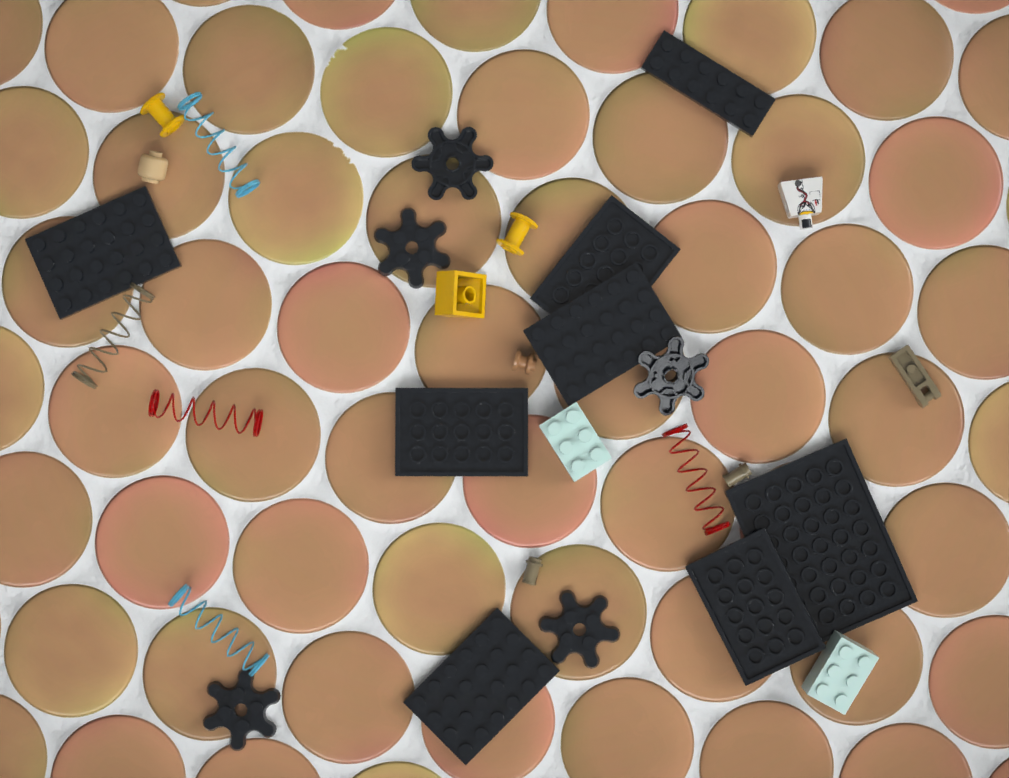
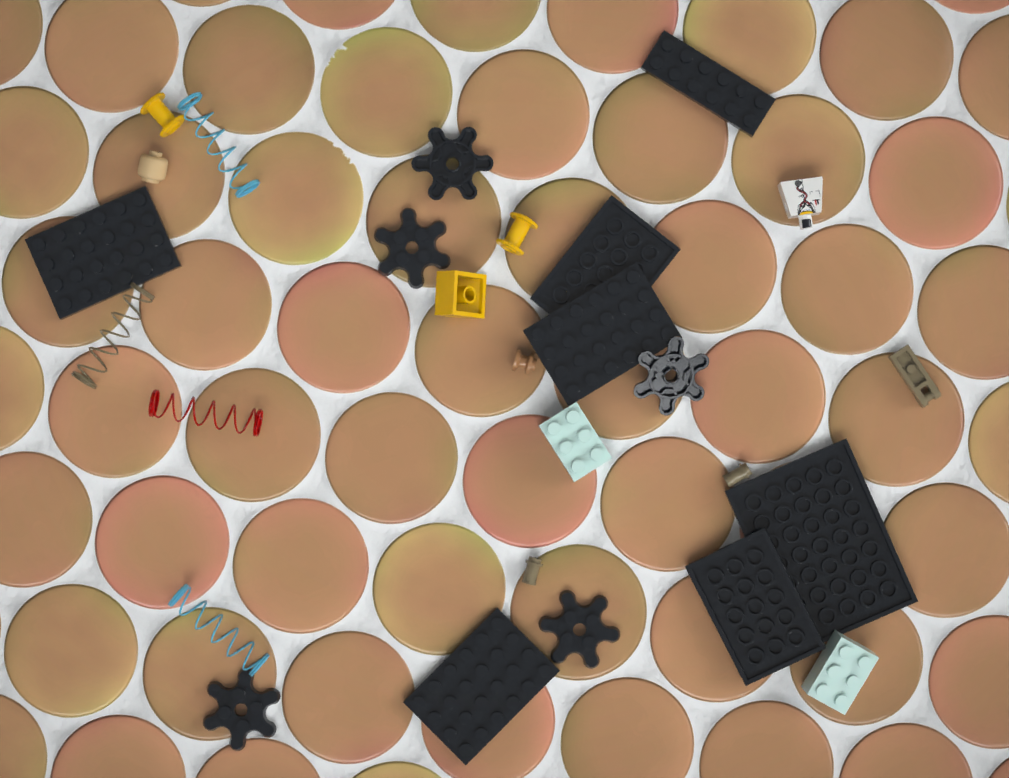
(461, 432): black plate -> none
(710, 530): red piece -> none

